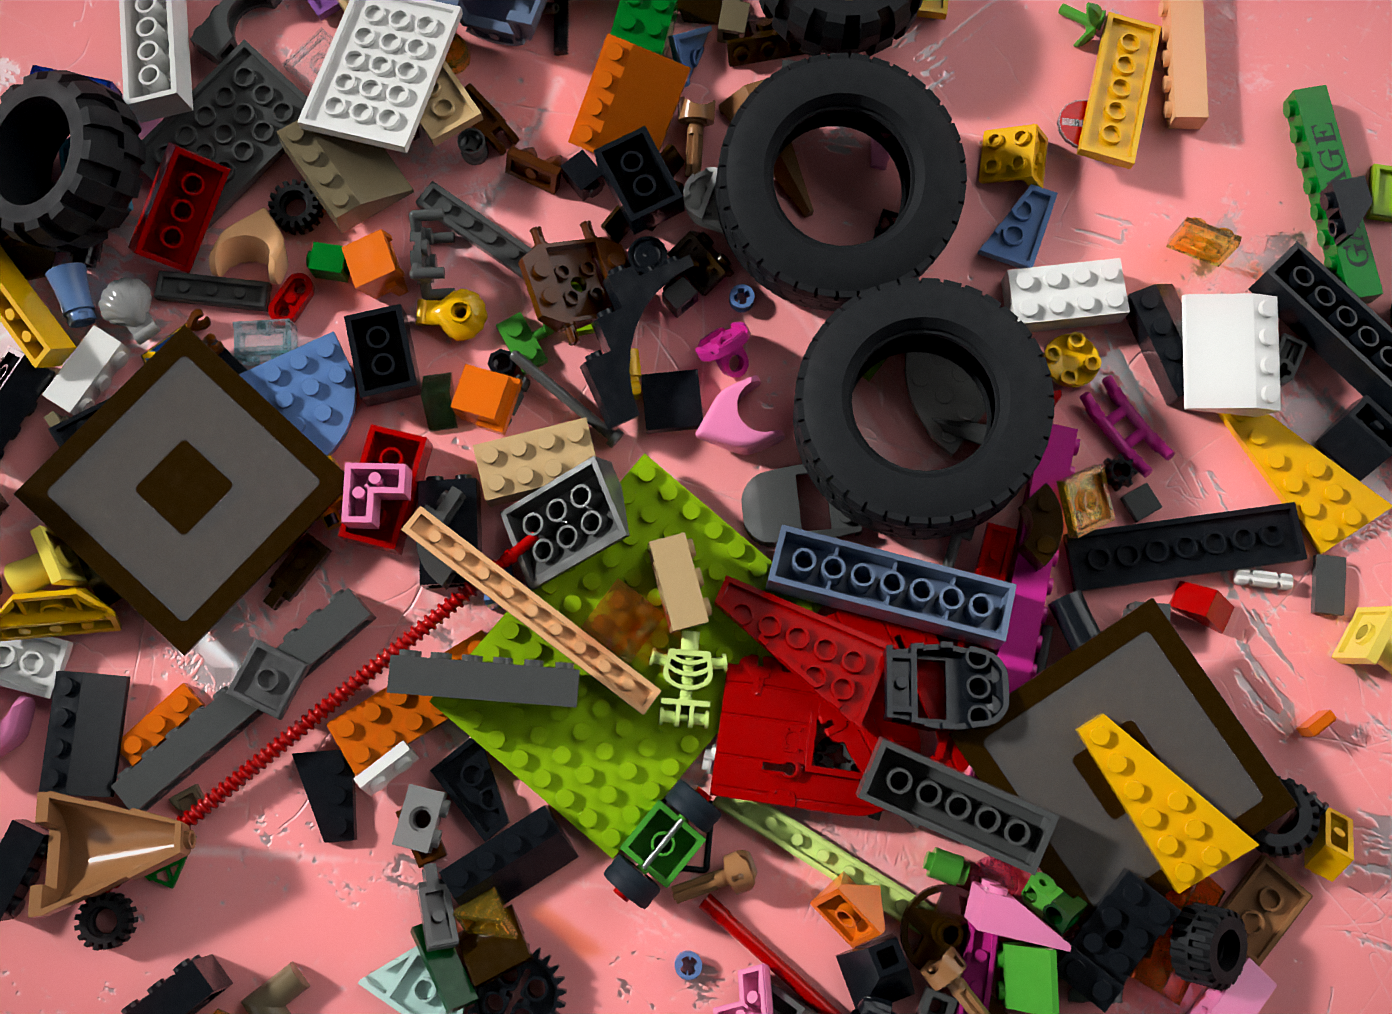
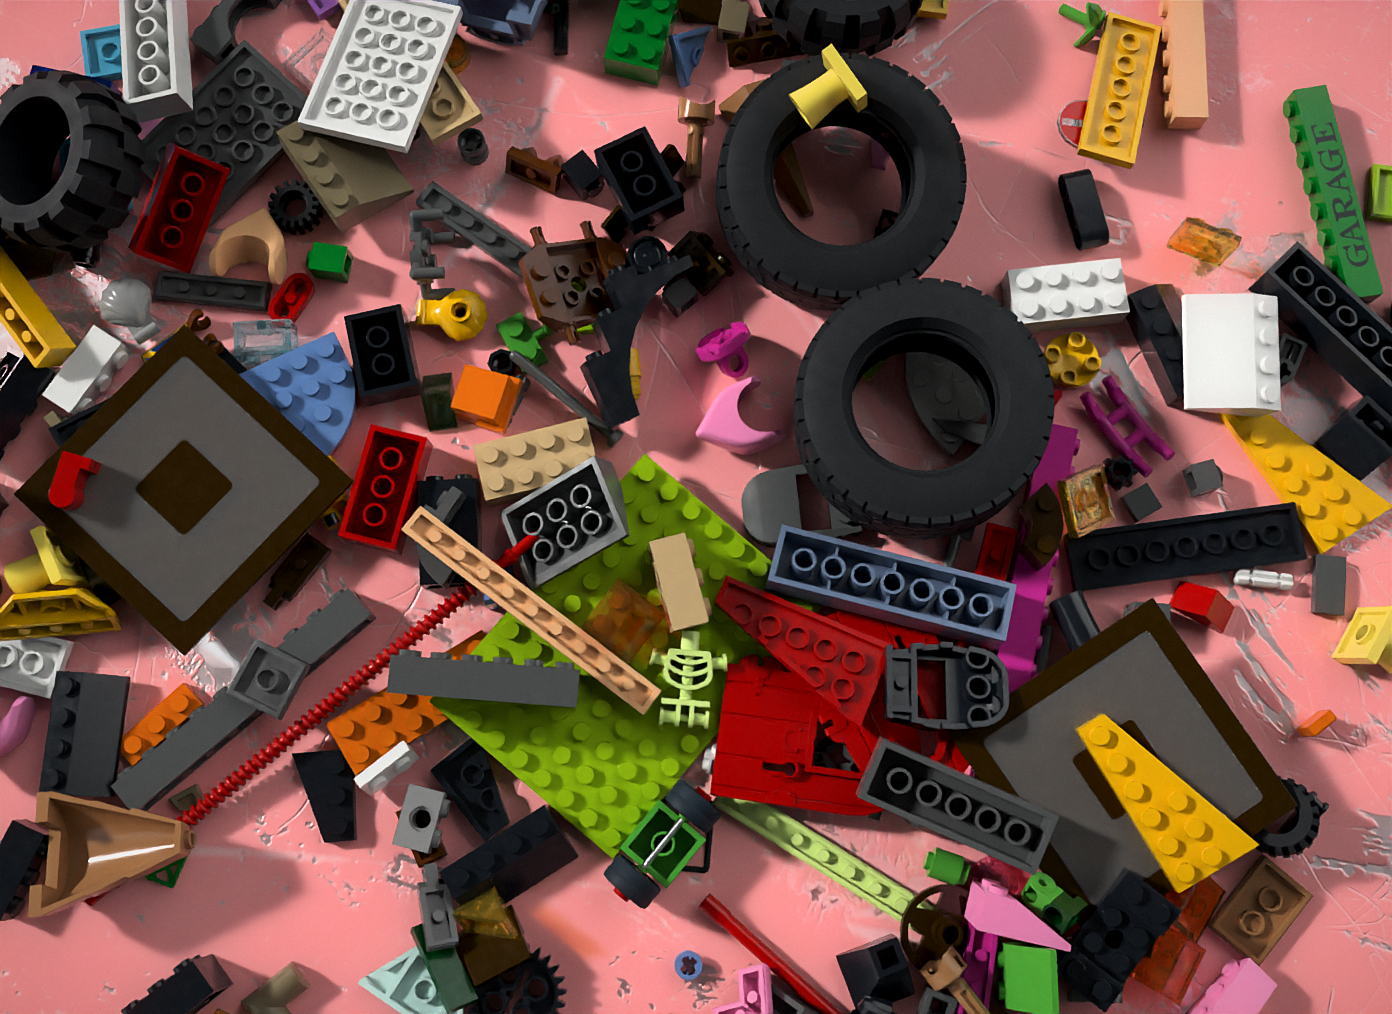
(70, 480): none -> red leg
(73, 293): medium blue plant -> none
(89, 913): black tyre -> none
(102, 52): none -> medium azure tile
(365, 488): bright pink brick -> none
(375, 265): orange plate -> none
(491, 122): reddish brown hinge -> none
(628, 92): orange slope -> none
(672, 401): black slope -> none
(700, 199): white slope -> none
(738, 873): medium nougat piece -> none
(747, 290): medium blue bush -> none
(829, 90): none -> light yellow plant
(851, 909): orange slope -> none
(1014, 155): yellow bracket -> none
(1022, 230): medium blue wing -> none
(1083, 209): none -> black beam
(1203, 477): none -> dark grey plate
(1208, 945): black tyre -> none
(1333, 847): yellow slope -> none
(1345, 206): black slope -> none

